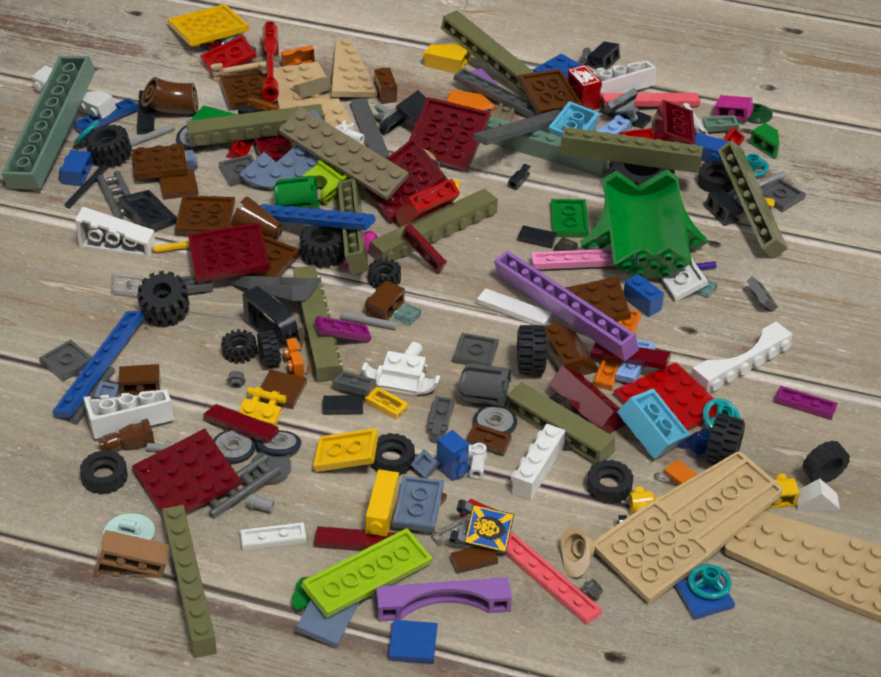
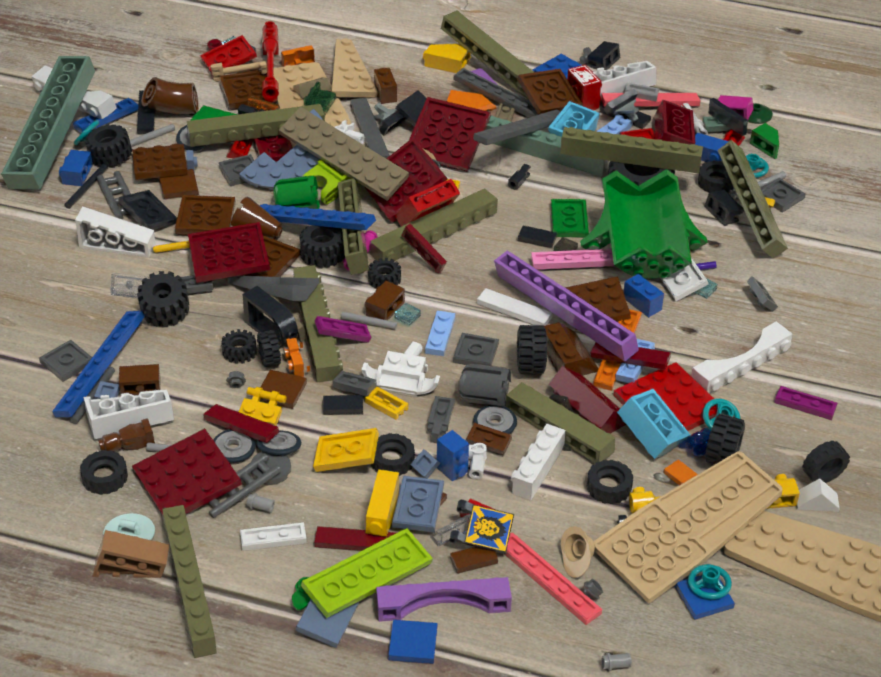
(208, 25): yellow plate -> none
(321, 97): none -> clear green bracket
(440, 333): none -> light blue plate
(616, 661): none -> light grey pin
(644, 92): none -> light grey tile
(728, 116): none -> black tile

